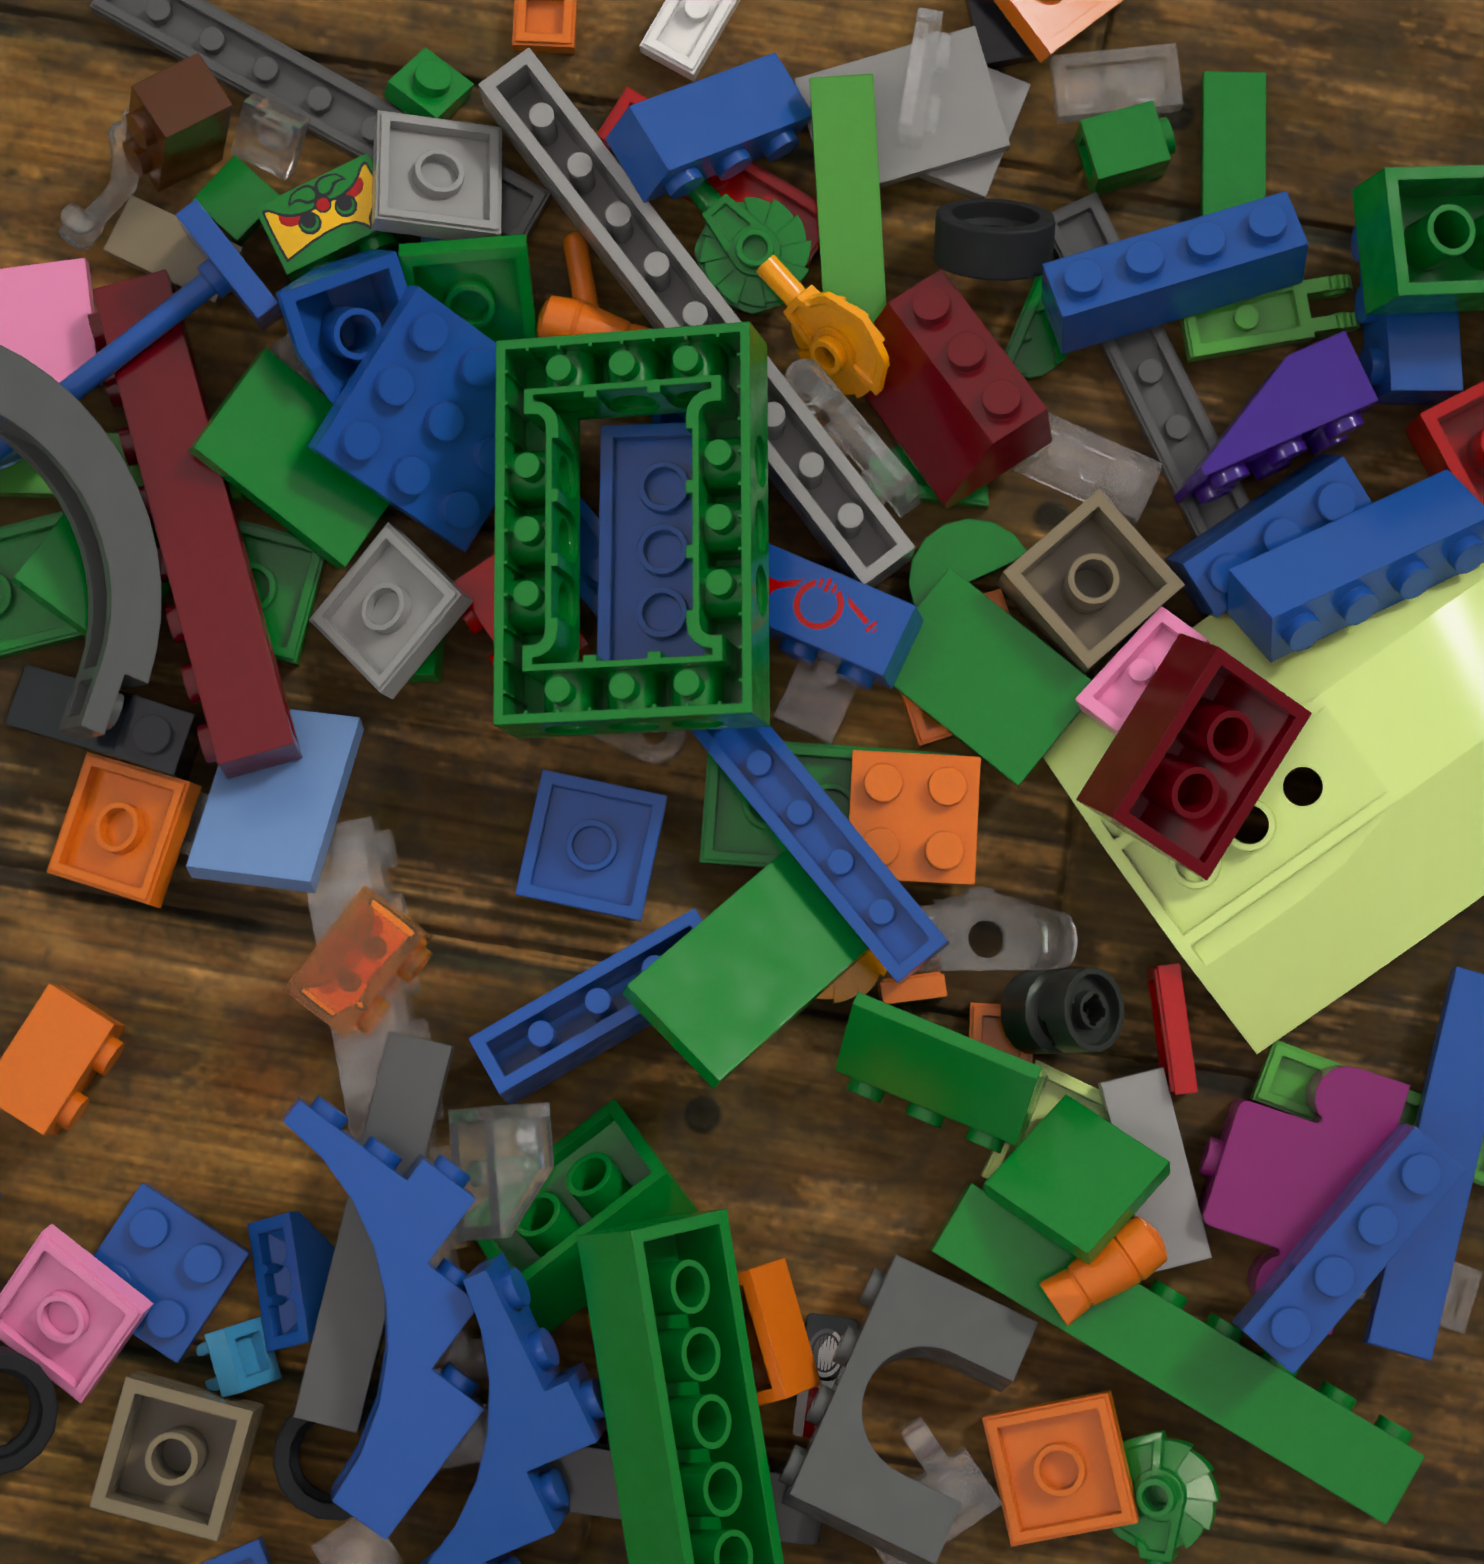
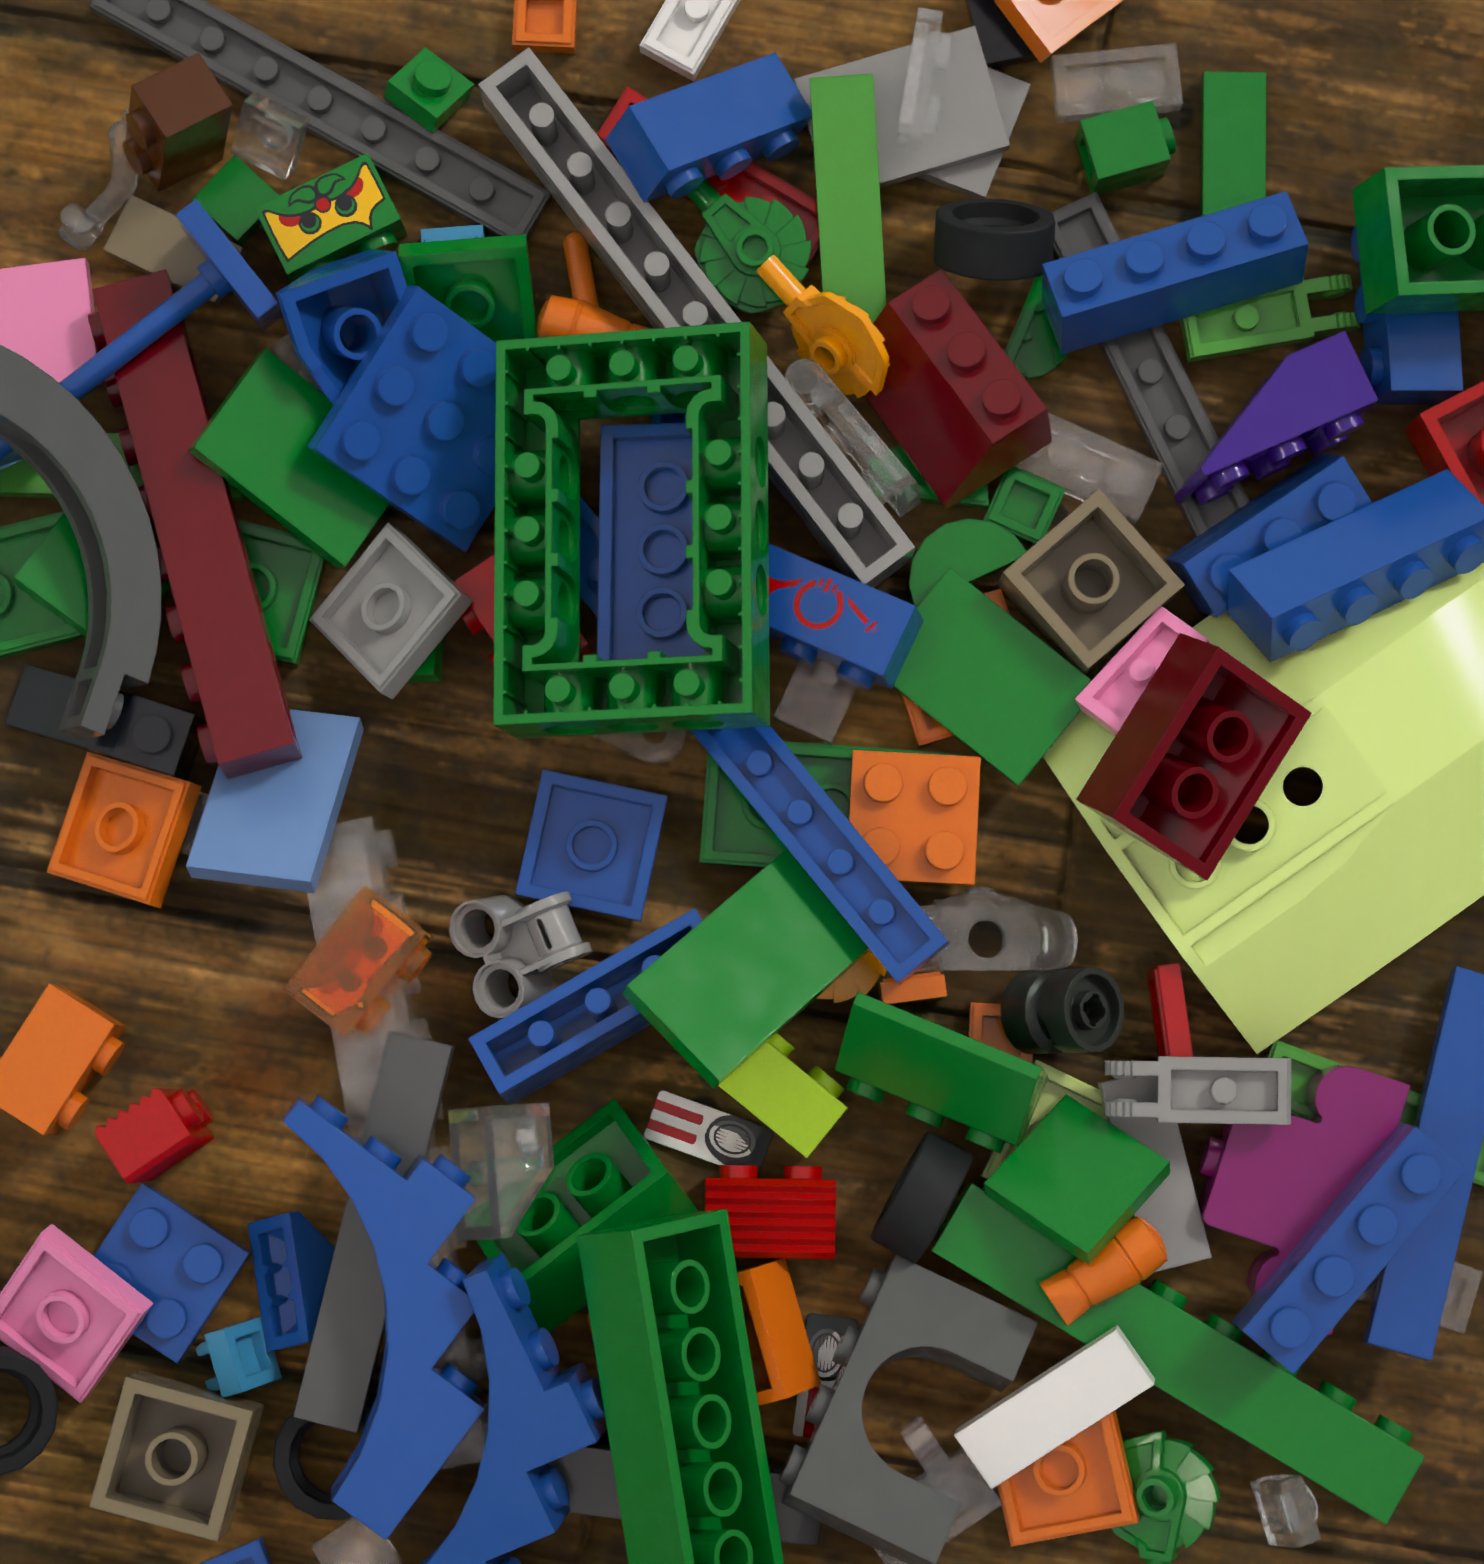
(156, 1133): none -> red brick
(436, 177): light grey tile -> none
(525, 943): none -> light grey piece
(707, 1132): none -> sticker
(776, 1215): none -> red brick
(785, 1097): none -> lime brick
(921, 1197): none -> black tyre
(1024, 505): none -> green tile
(1054, 1406): none -> white tile
(1208, 1090): none -> light grey hinge
(1286, 1510): none -> clear plate

